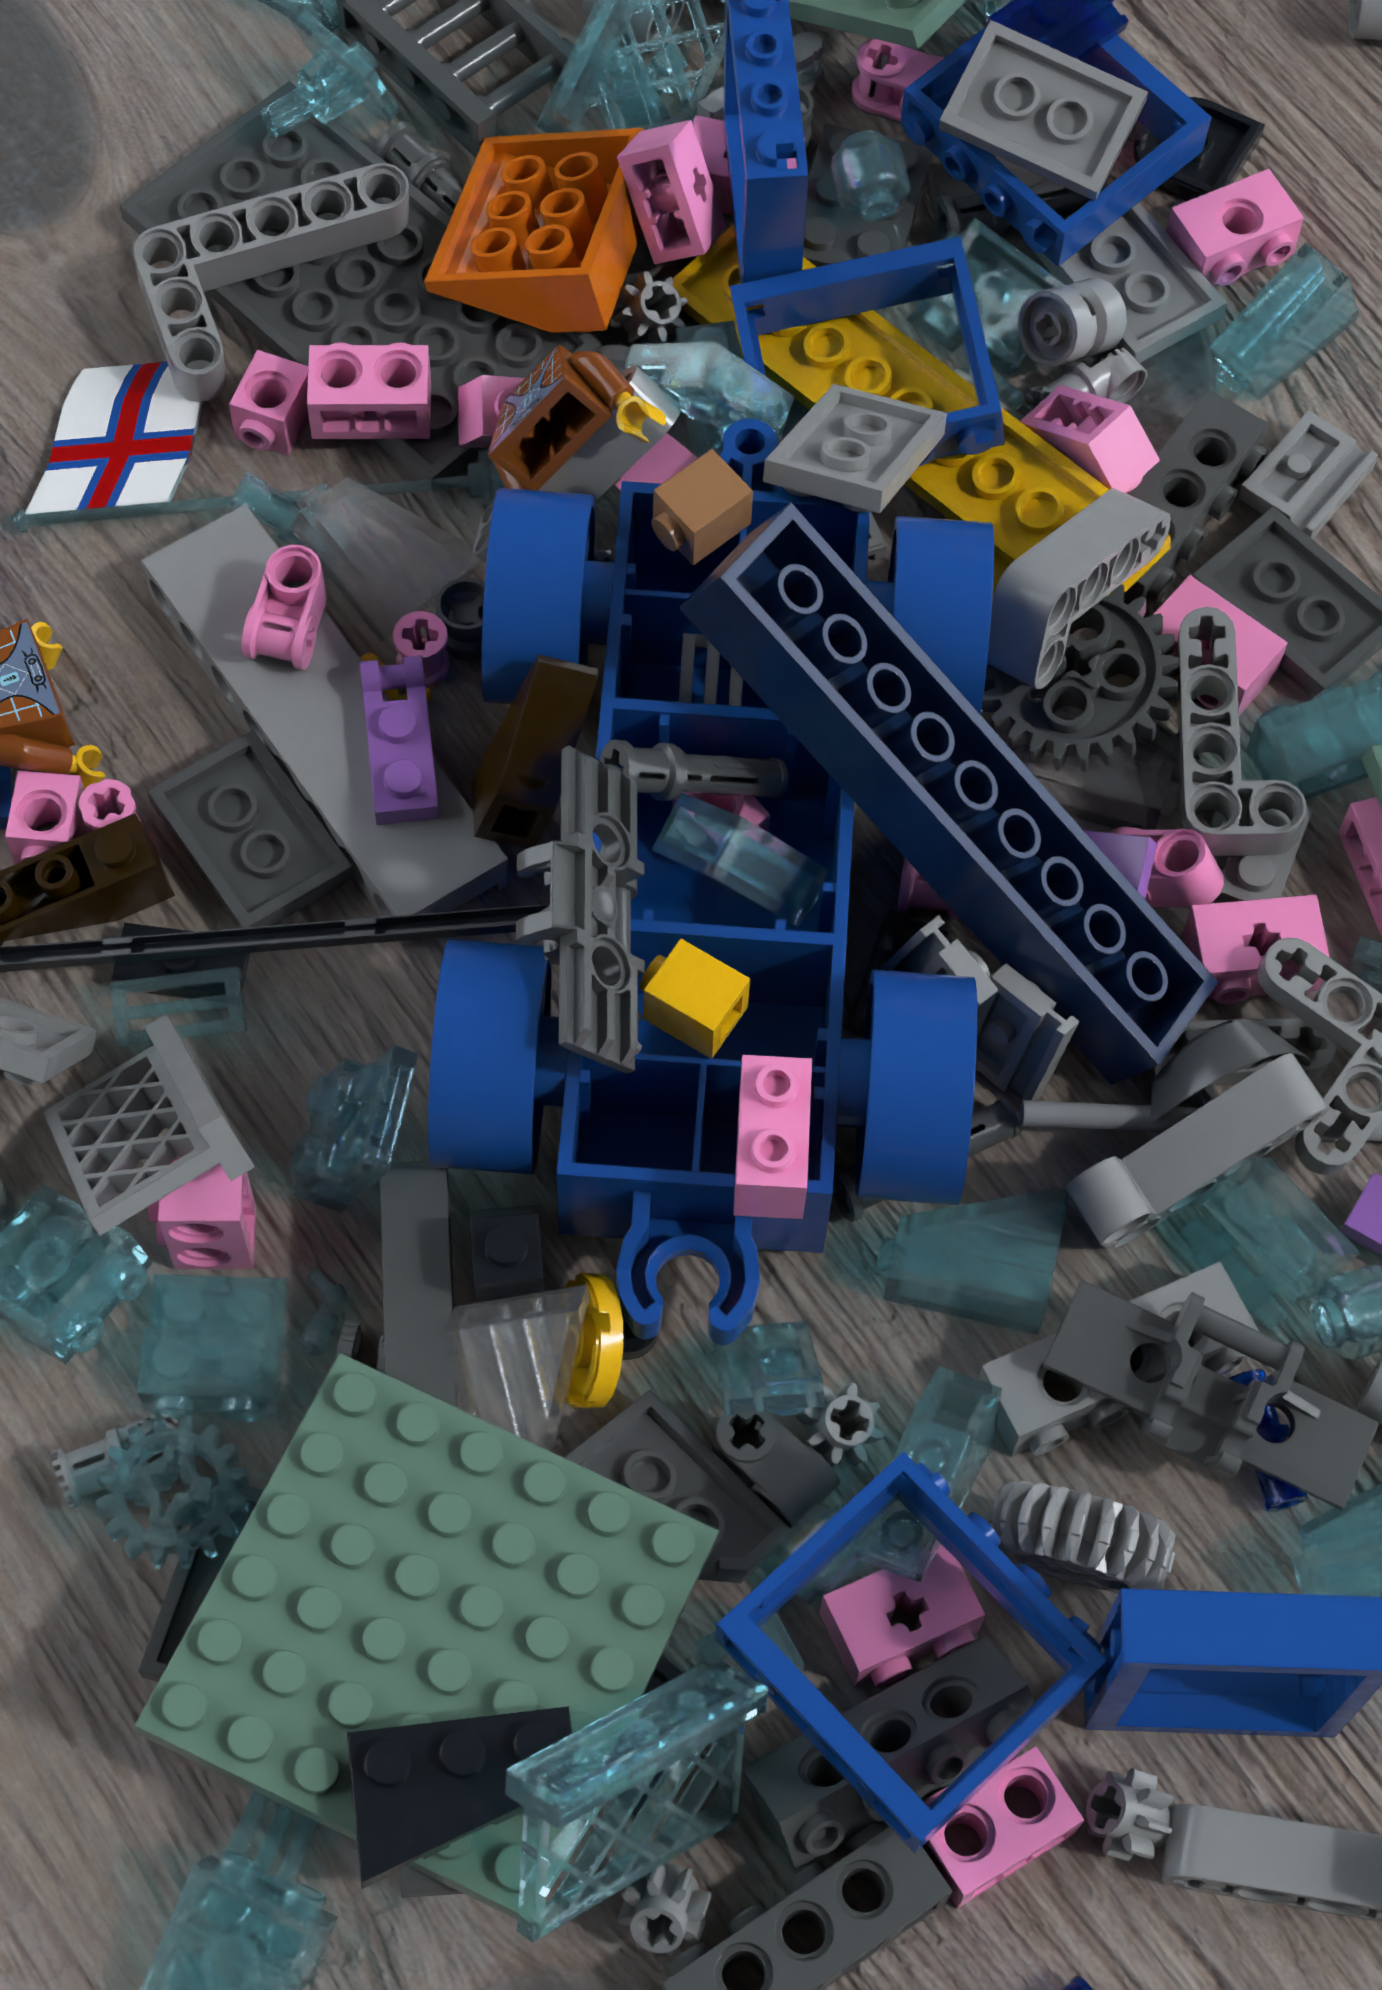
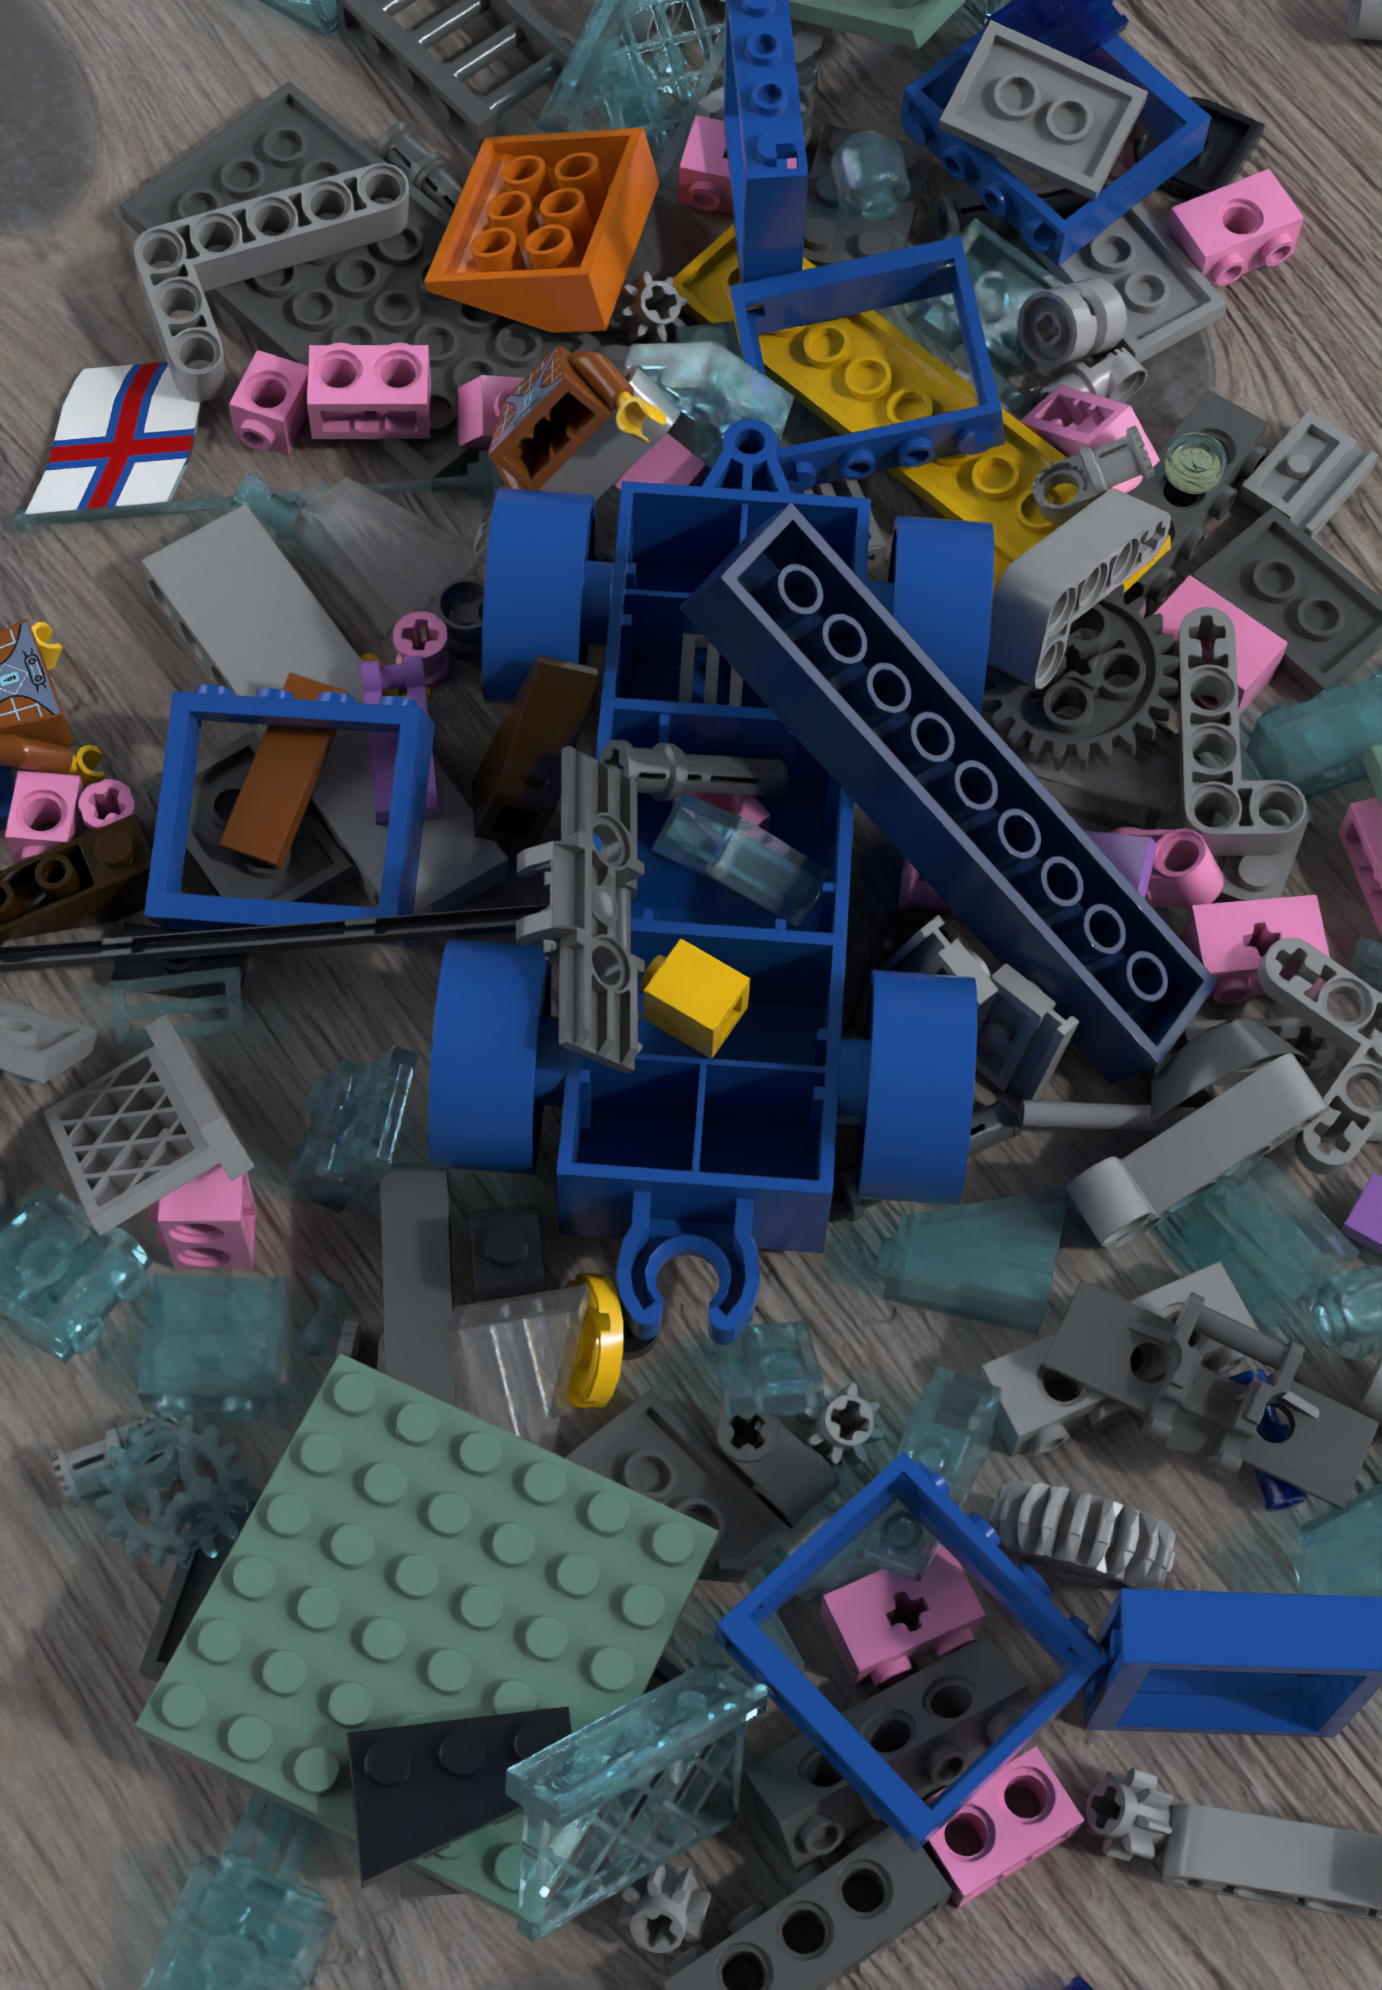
(278, 707): none -> blue window
(279, 784): none -> dark orange tile
(284, 618): bright pink piece -> none
(330, 82): clear light blue piece -> none
(672, 192): bright pink brick -> none
(701, 507): medium nougat brick -> none
(773, 1137): bright pink brick -> none
(854, 448): light grey plate -> none
(901, 70): bright pink piece -> none
(1092, 473): none -> light grey connector
(1195, 462): none -> clear light blue tile
(1285, 324): clear light blue slope -> none

